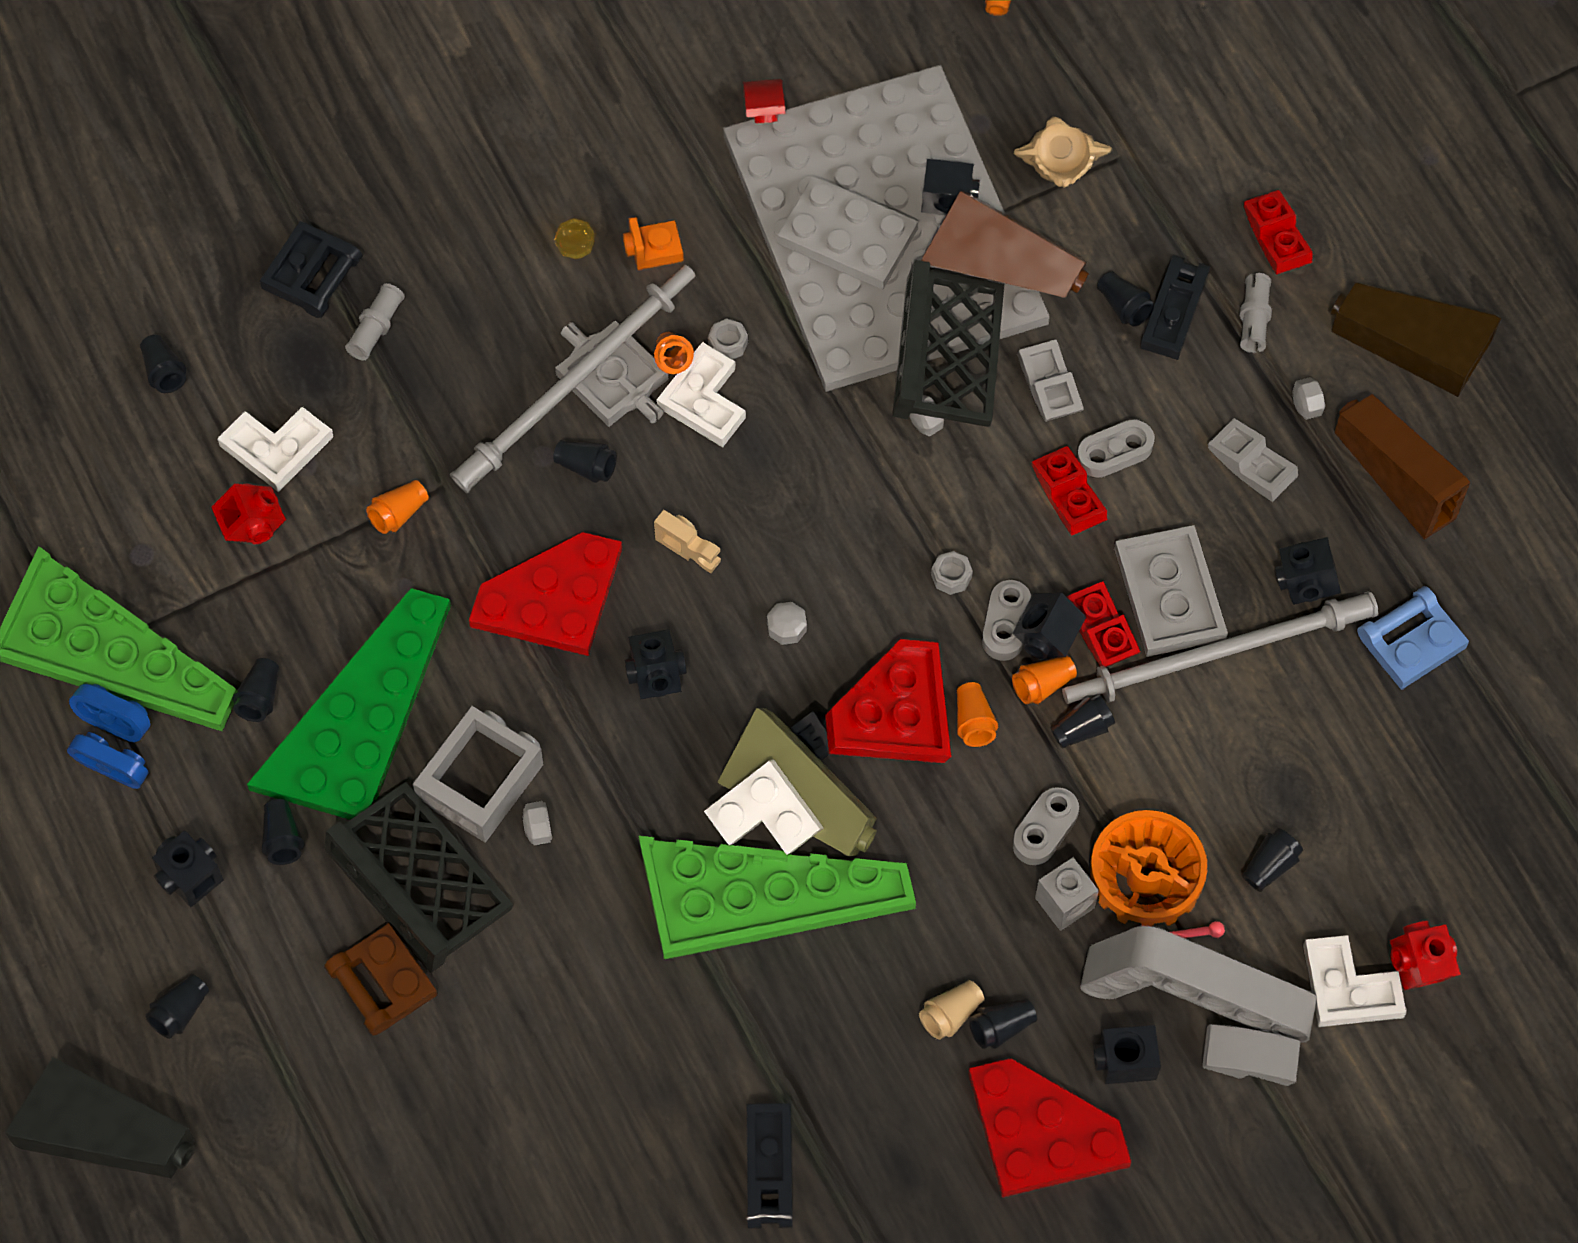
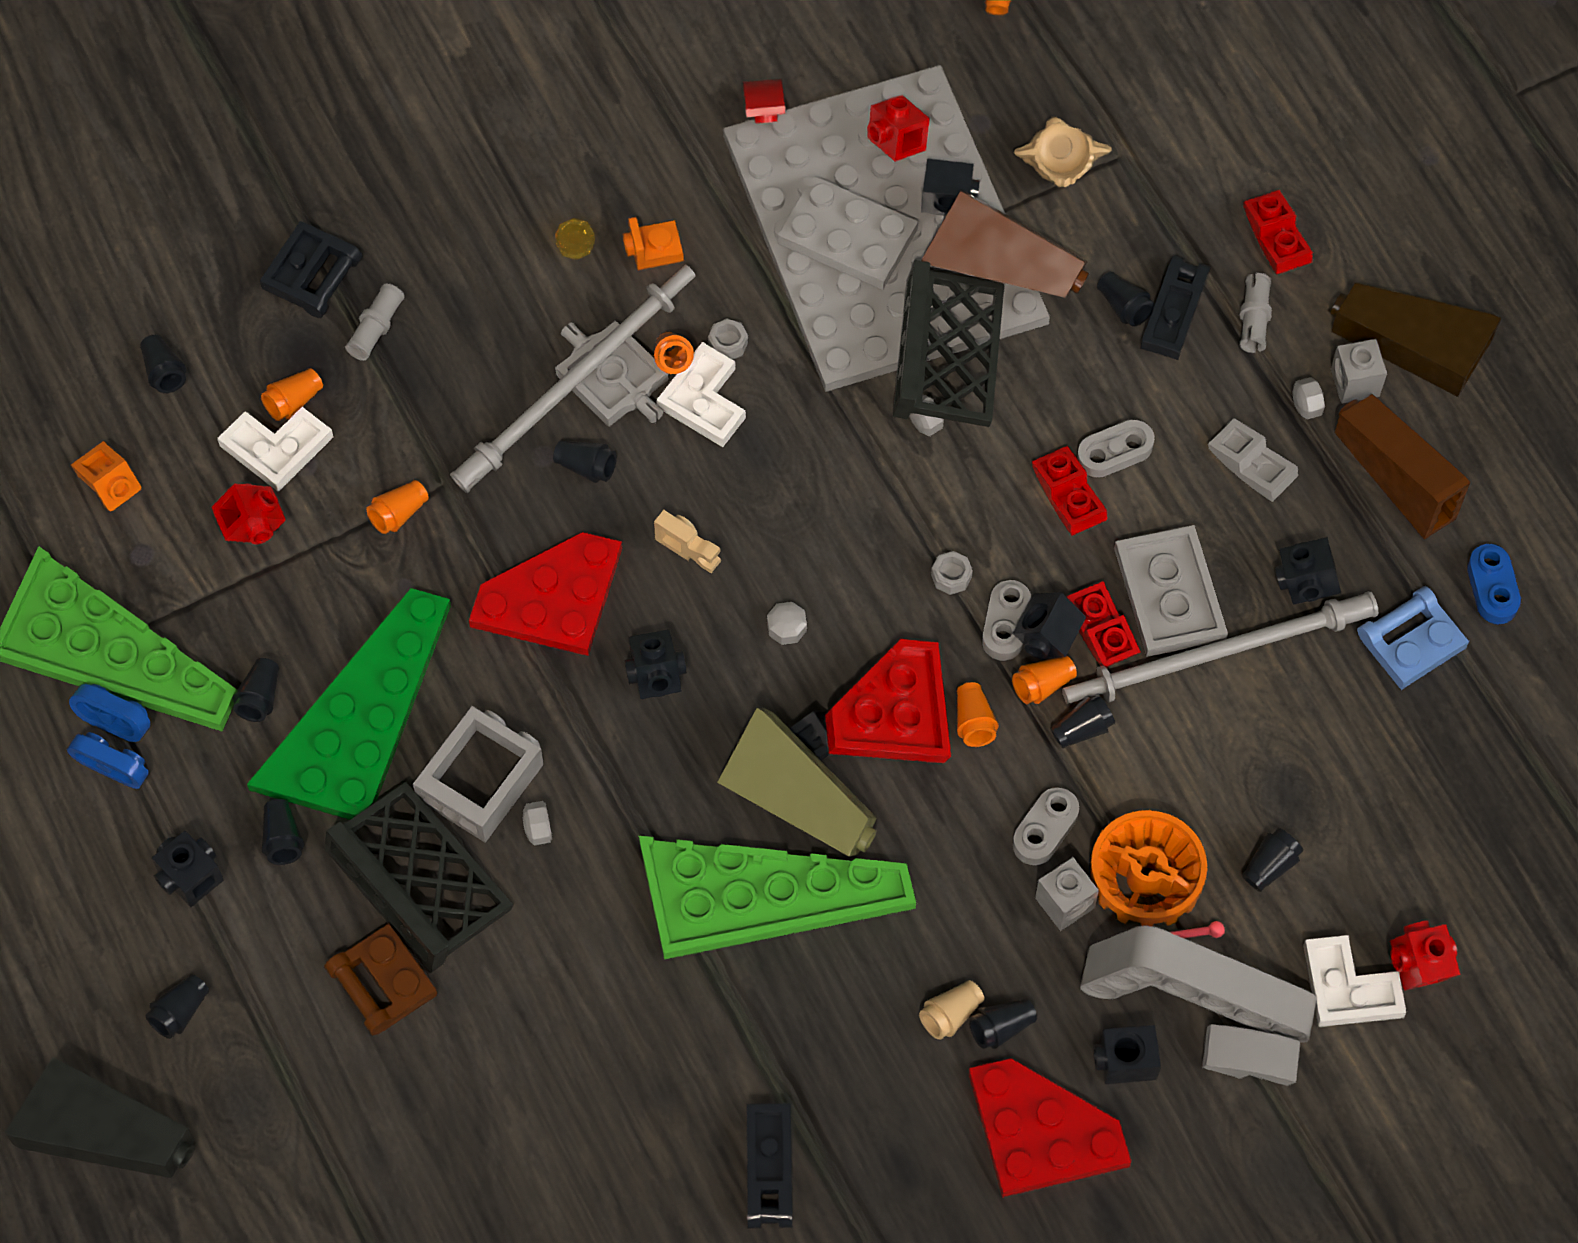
(107, 475): none -> orange bracket
(290, 394): none -> orange cone
(769, 799): white plate -> none
(898, 128): none -> red brick
(1049, 380): light grey slope -> none
(1358, 371): none -> light grey brick
(1493, 581): none -> blue plate

